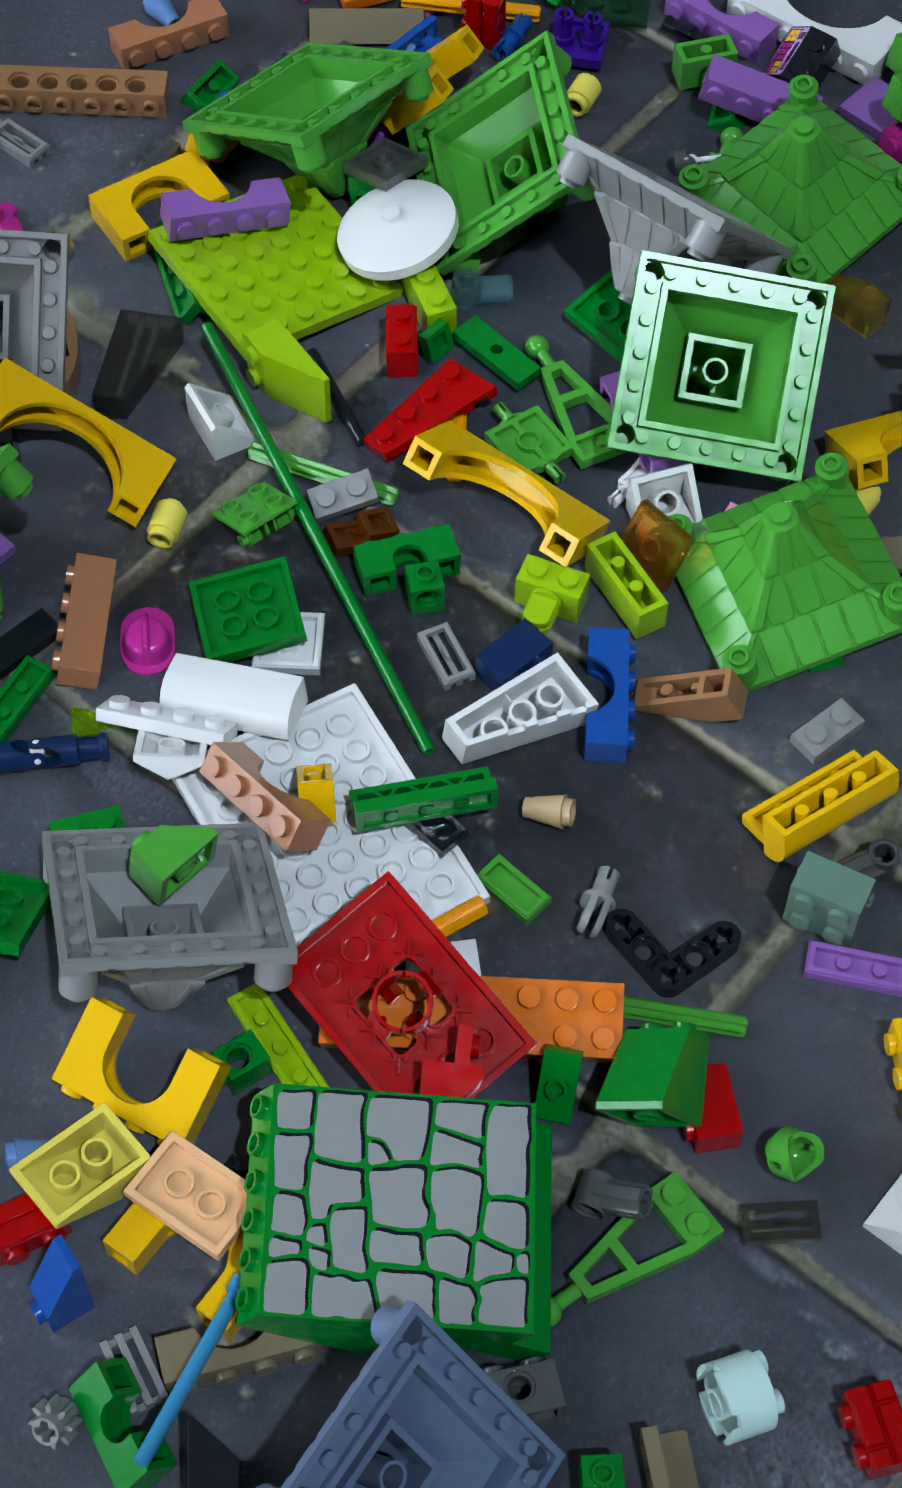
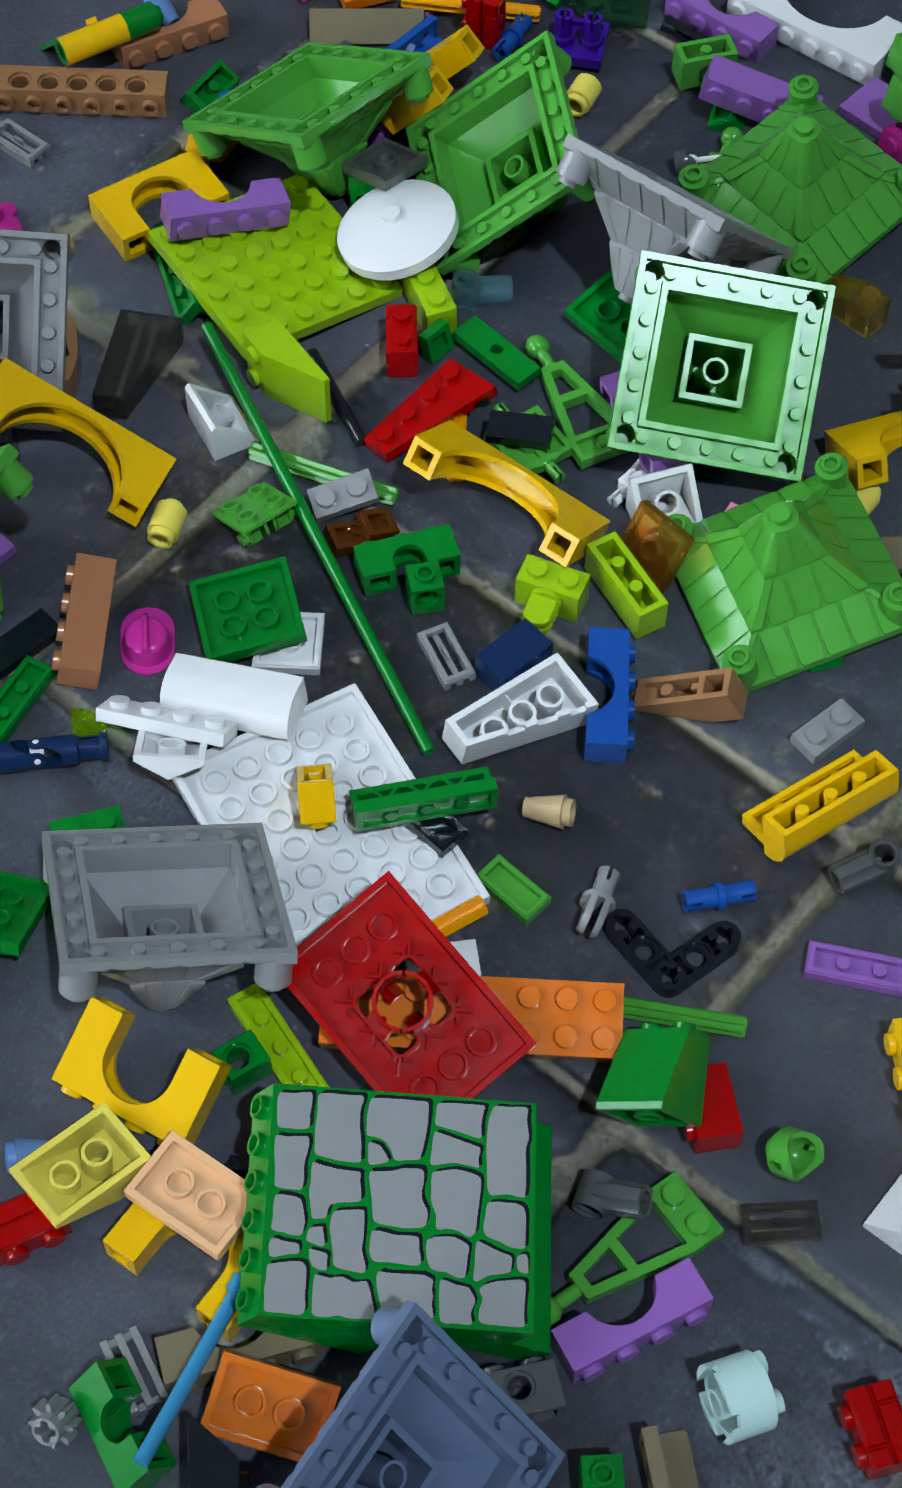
(59, 1288): blue slope -> none
(106, 33): none -> yellow door
(170, 858): bright green slope -> none
(267, 1405): none -> orange plate
(287, 819): nougat arch -> none
(456, 1077): red brick -> none
(520, 429): none -> black tile
(558, 1083): green plate -> none
(590, 1345): none -> medium lavender arch
(718, 896): none -> blue pin
(804, 52): black slope -> none
(828, 899): sand green brick -> none

